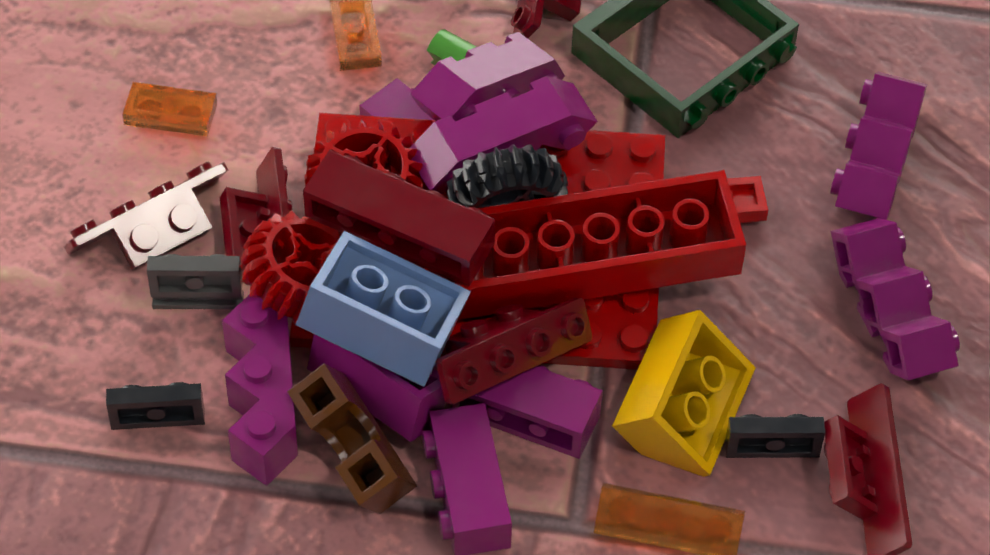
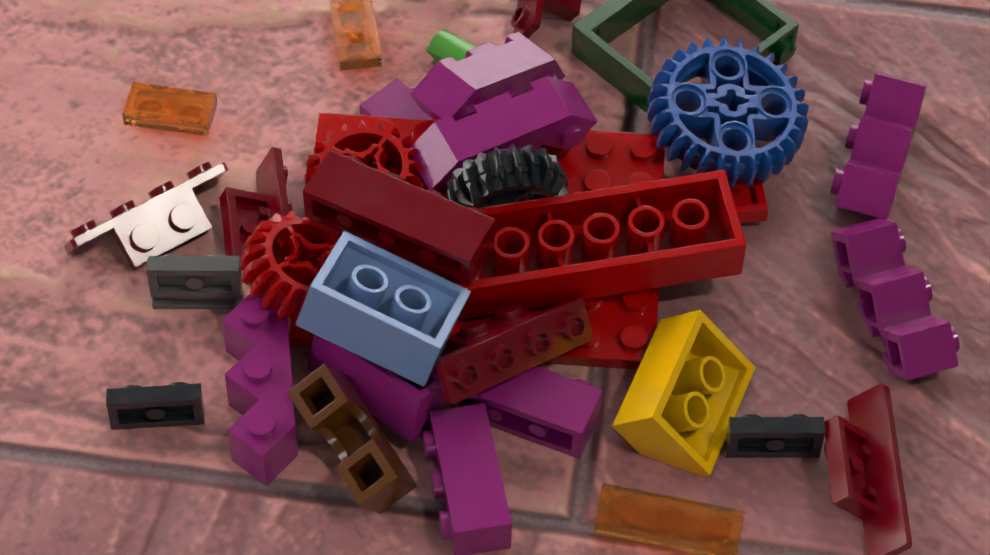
(727, 111): none -> blue gear

